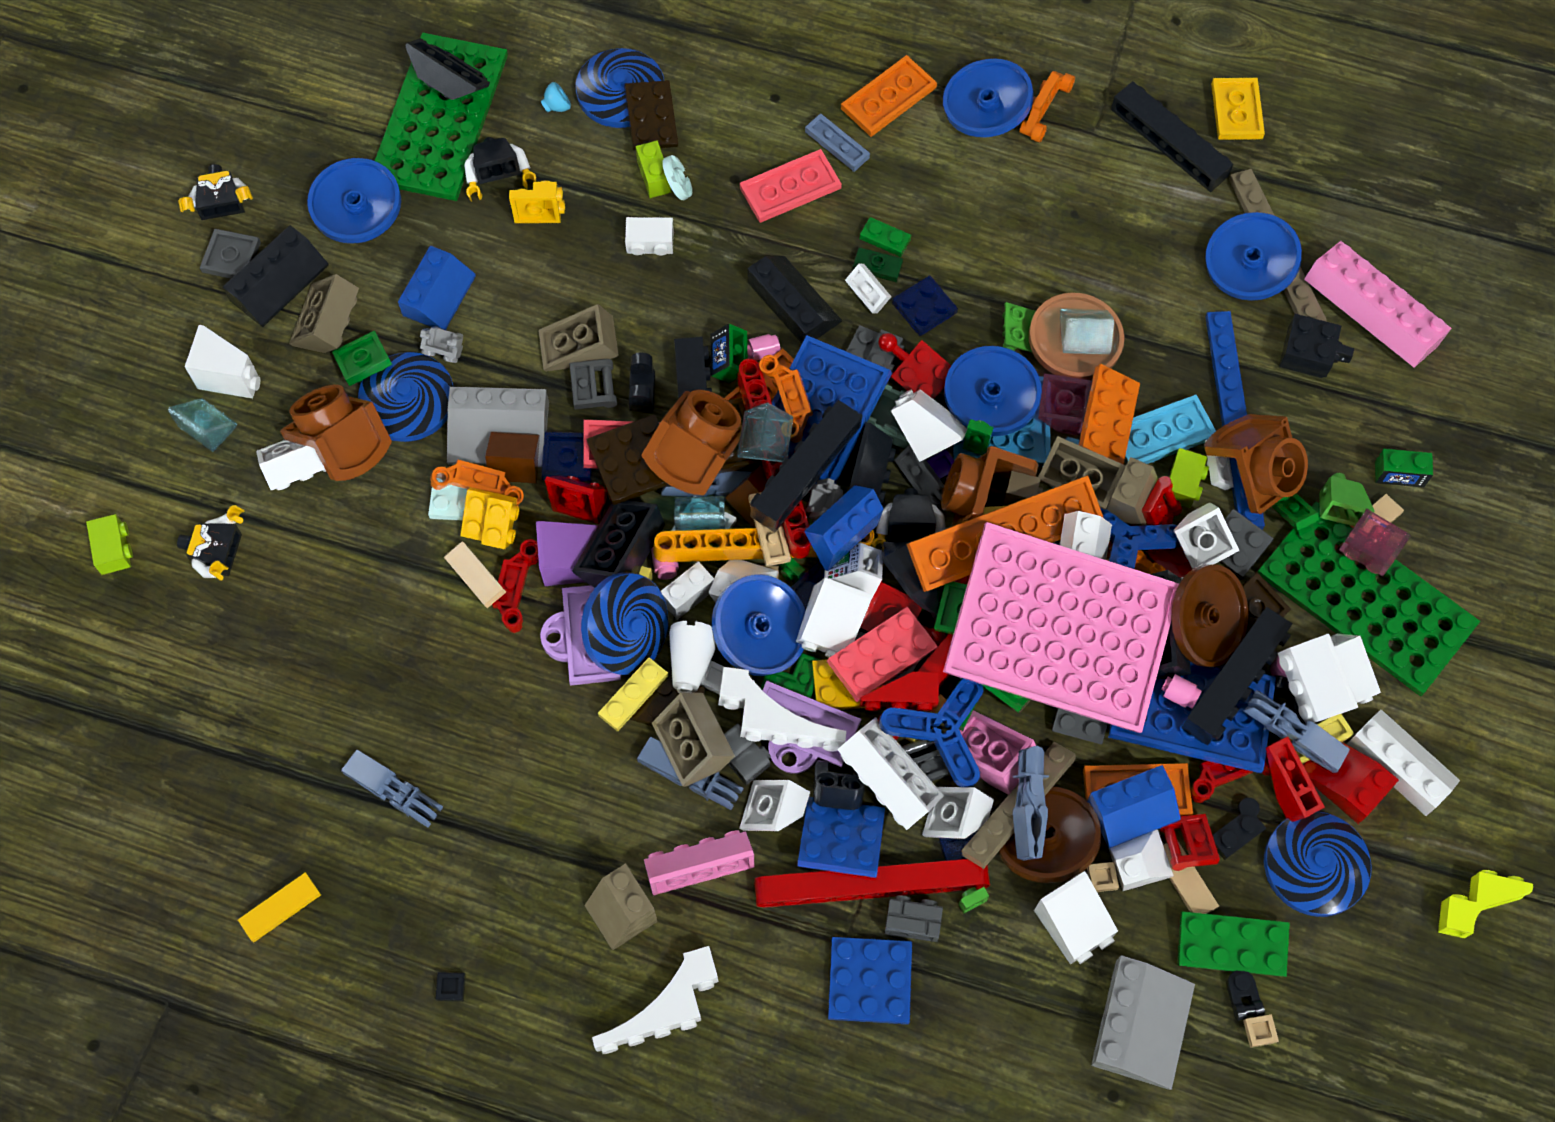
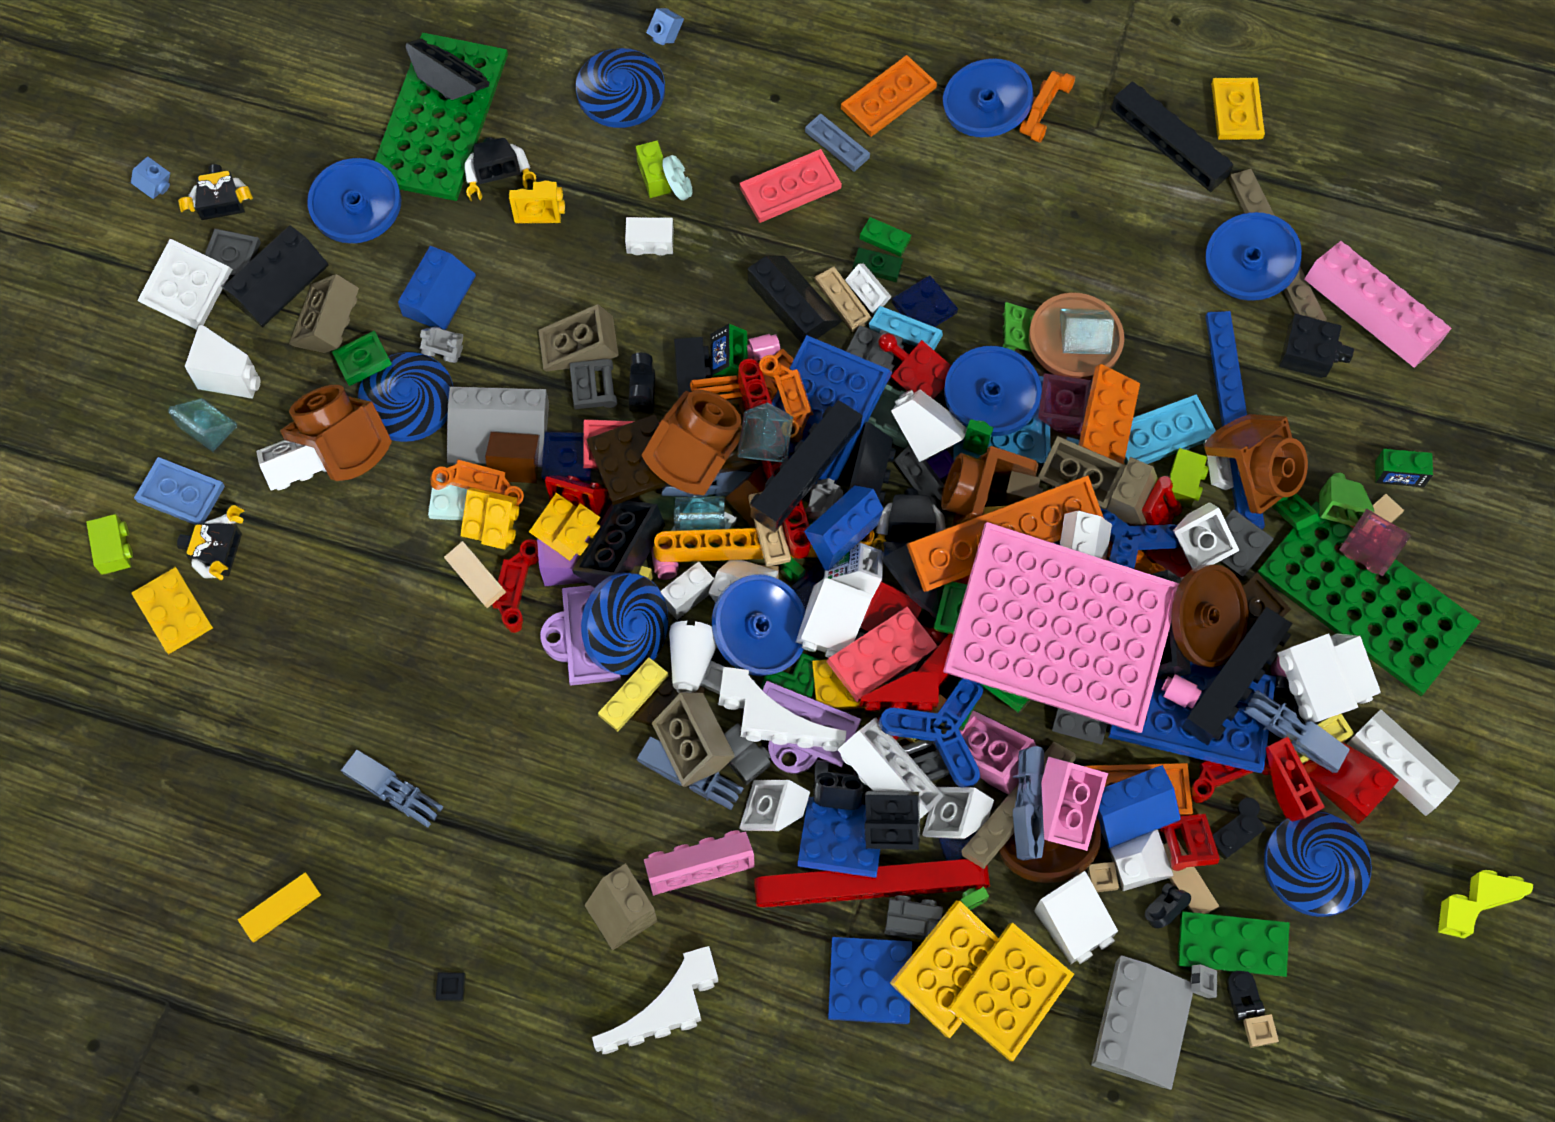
(150, 178): none -> medium blue brick
(172, 610): none -> yellow plate
(179, 491): none -> medium blue plate
(185, 284): none -> white plate
(555, 99): medium azure brick -> none
(565, 526): none -> yellow plate
(651, 113): dark brown plate -> none
(664, 26): none -> medium blue brick
(729, 383): none -> orange tile
(843, 299): none -> tan tile
(892, 820): none -> black slope
(905, 327): none -> medium azure plate
(944, 966): none -> yellow plate
(1011, 991): none -> yellow plate
(1070, 802): none -> bright pink slope
(1167, 906): none -> black plate
(1204, 981): none -> light grey plate

